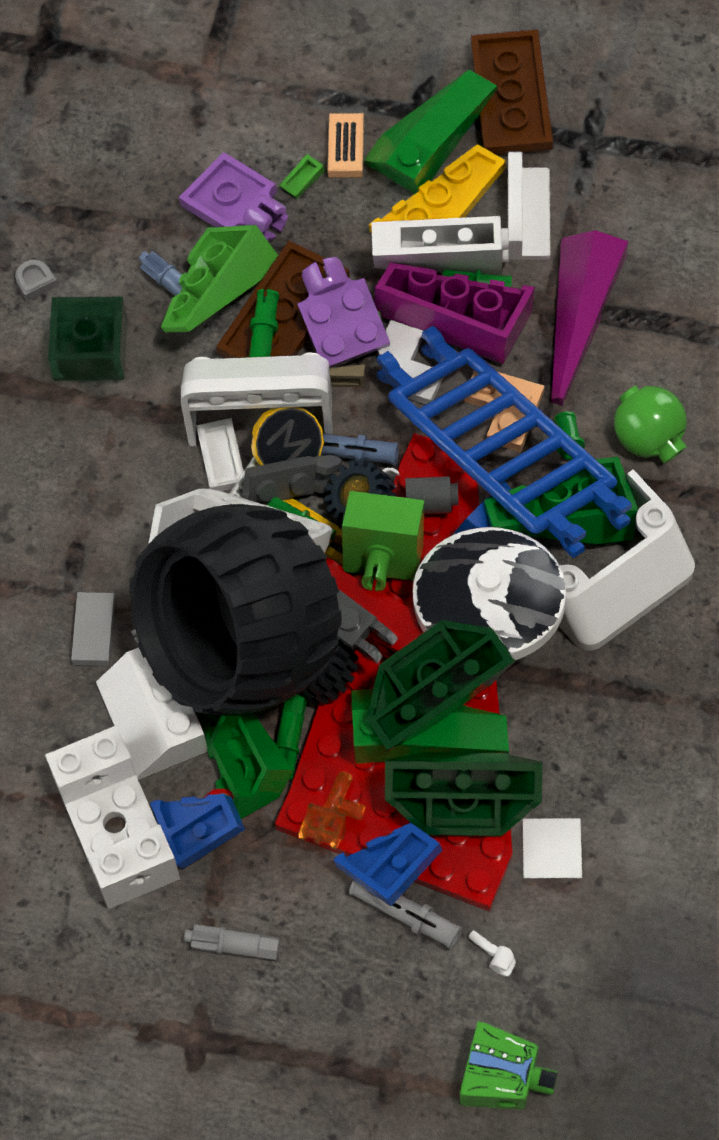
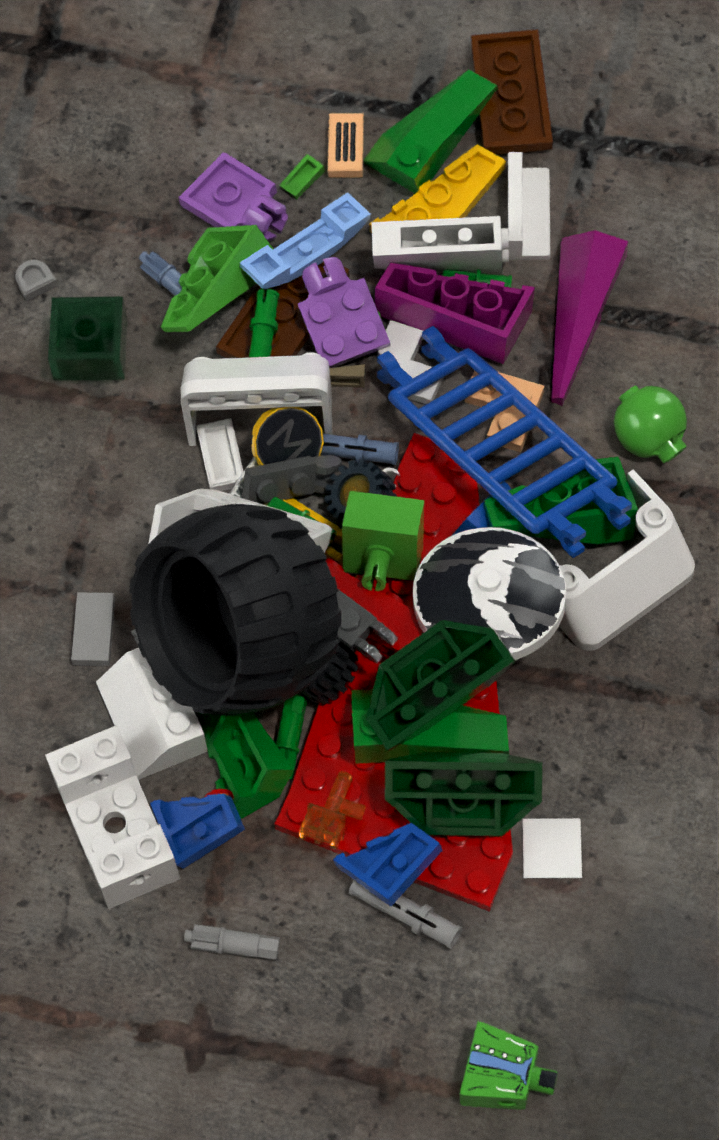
(316, 242): none -> light blue slope
(435, 491): dark grey brick -> none
(503, 958): white hand -> none
(567, 422): green pin -> none

